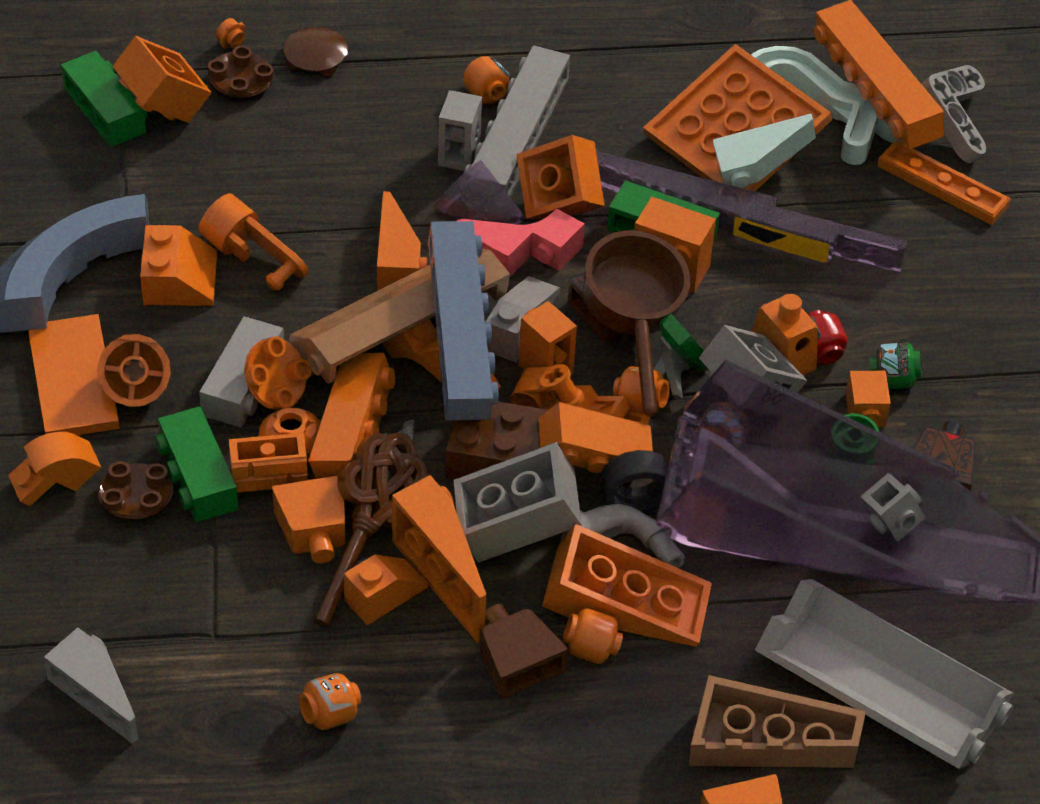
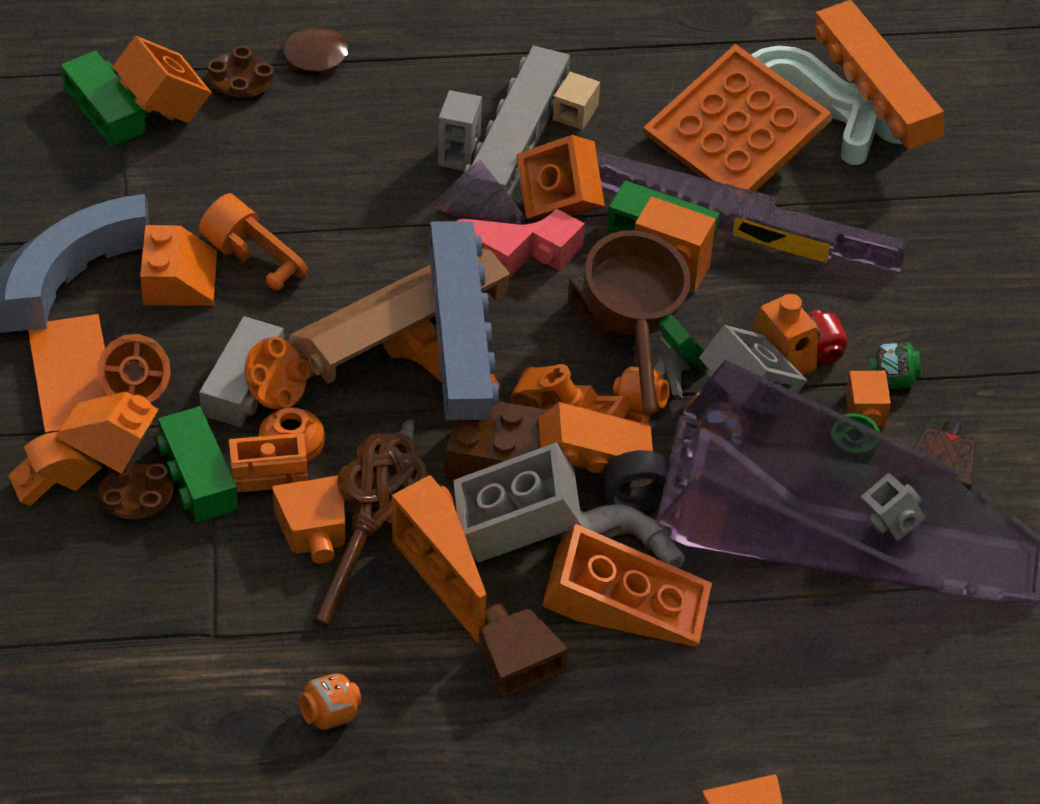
(87, 675): light grey slope -> none
(109, 427): none -> orange slope
(230, 33): orange plate -> none
(351, 412): orange brick -> none
(381, 586): orange slope -> none
(398, 245): orange slope -> none
(487, 79): orange head -> none
(507, 314): light grey slope -> none
(546, 338): orange brick -> none
(576, 100): none -> tan brick
(592, 636): orange head -> none
(755, 153): light aqua slope -> none
(772, 729): medium nougat wedge -> none
(886, 673): light grey panel -> none
(944, 182): orange tile -> none
(947, 90): light grey beam -> none

